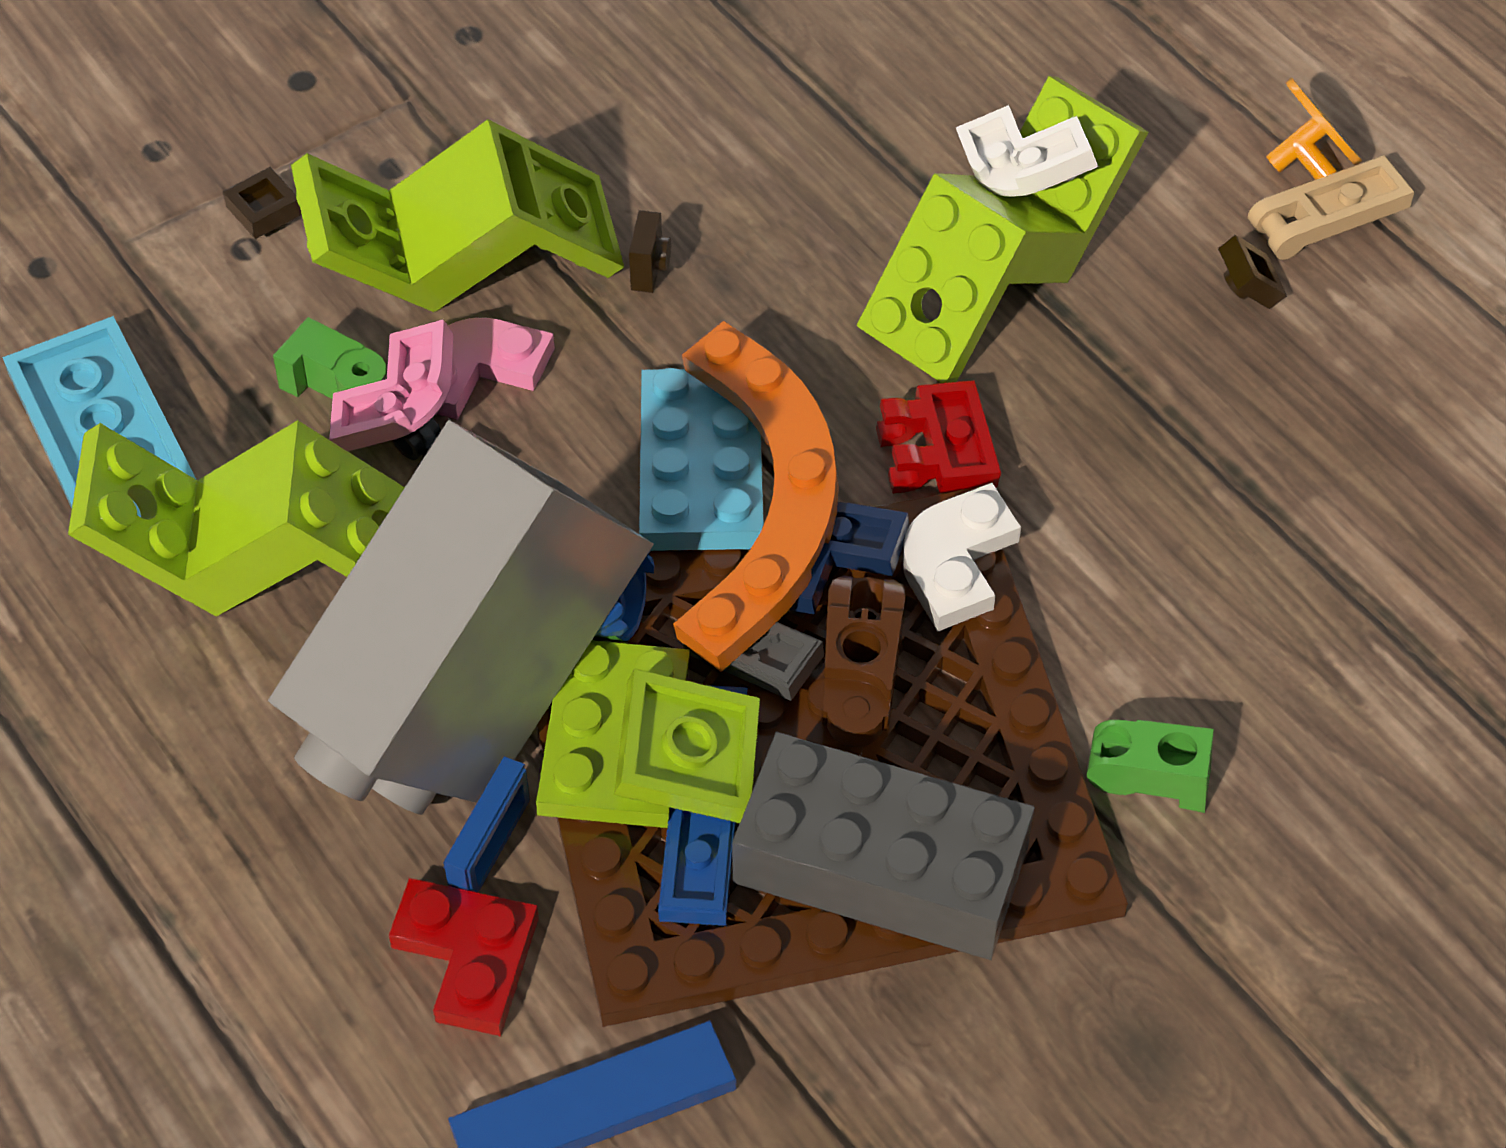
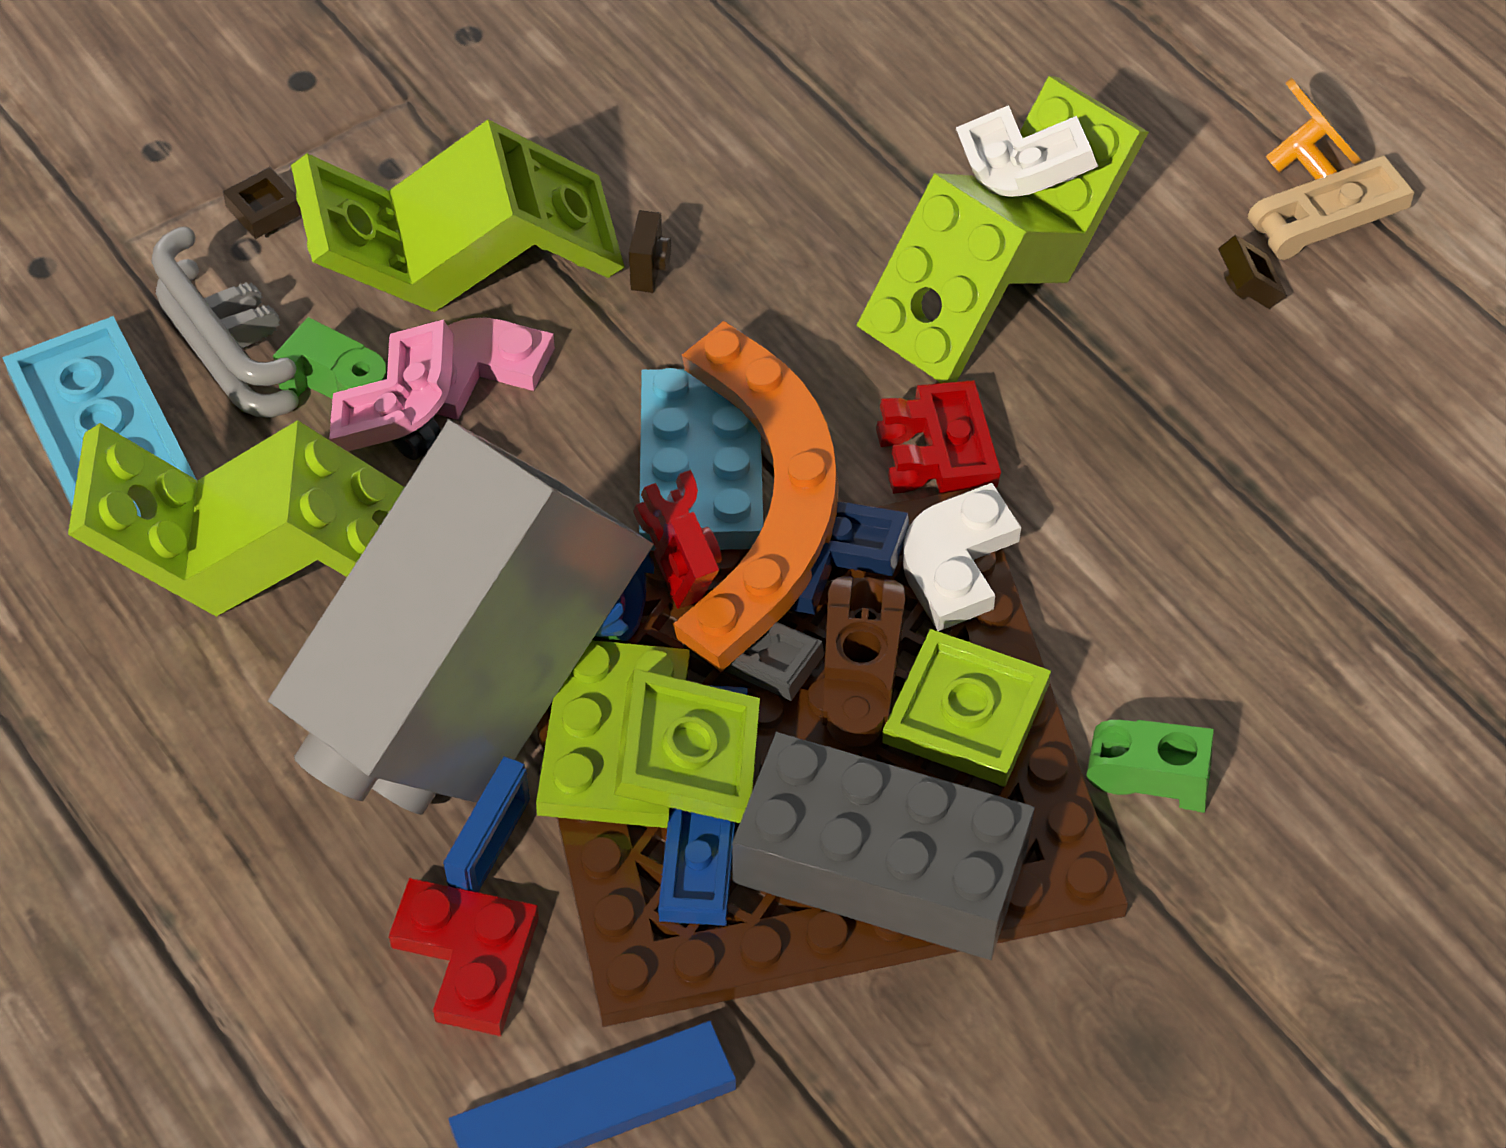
(221, 327): none -> light grey piece
(683, 548): none -> red plate
(966, 707): none -> lime plate

